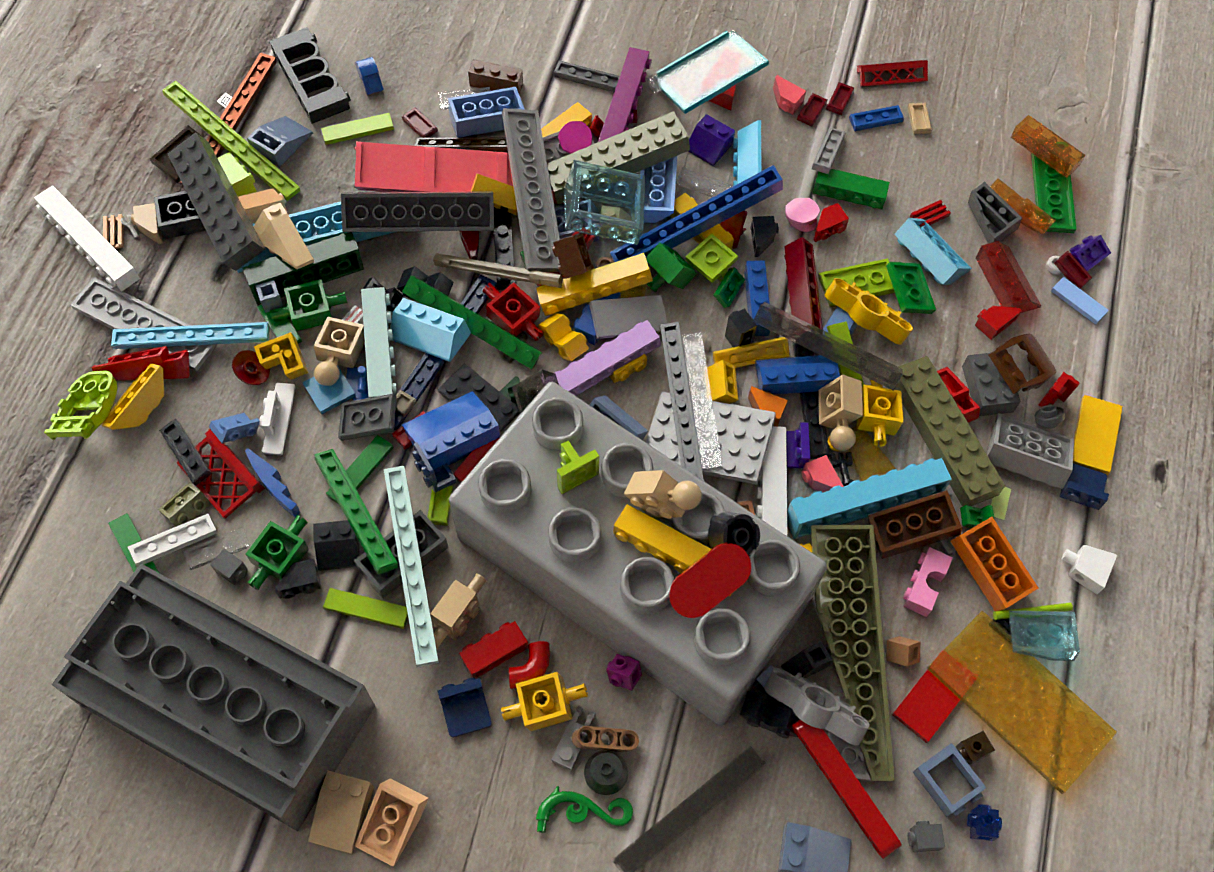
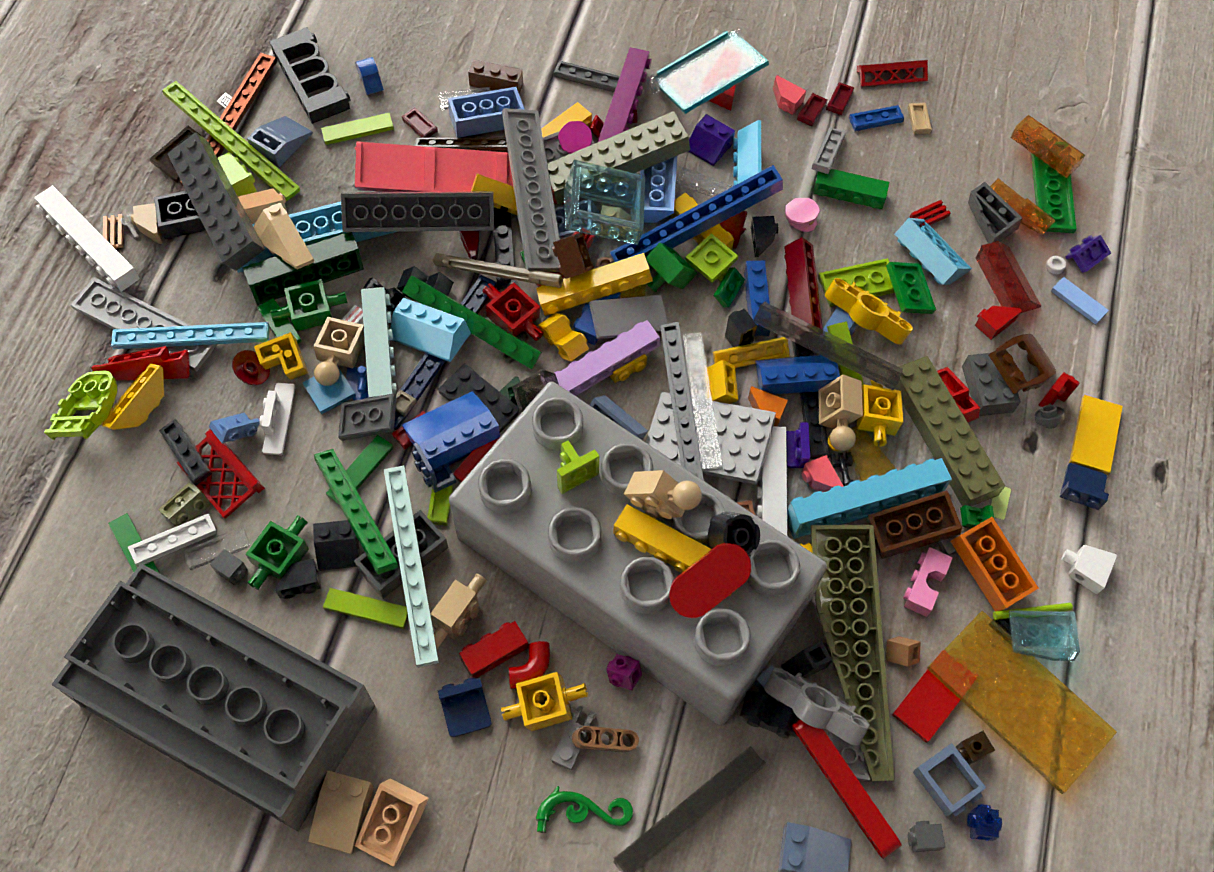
(269, 296): sand blue brick -> none
(270, 479): blue slope -> none
(606, 772): pearl dark grey cone -> none
(831, 221): red slope -> none
(1031, 451): light grey slope -> none
(1072, 270): dark red tile -> none

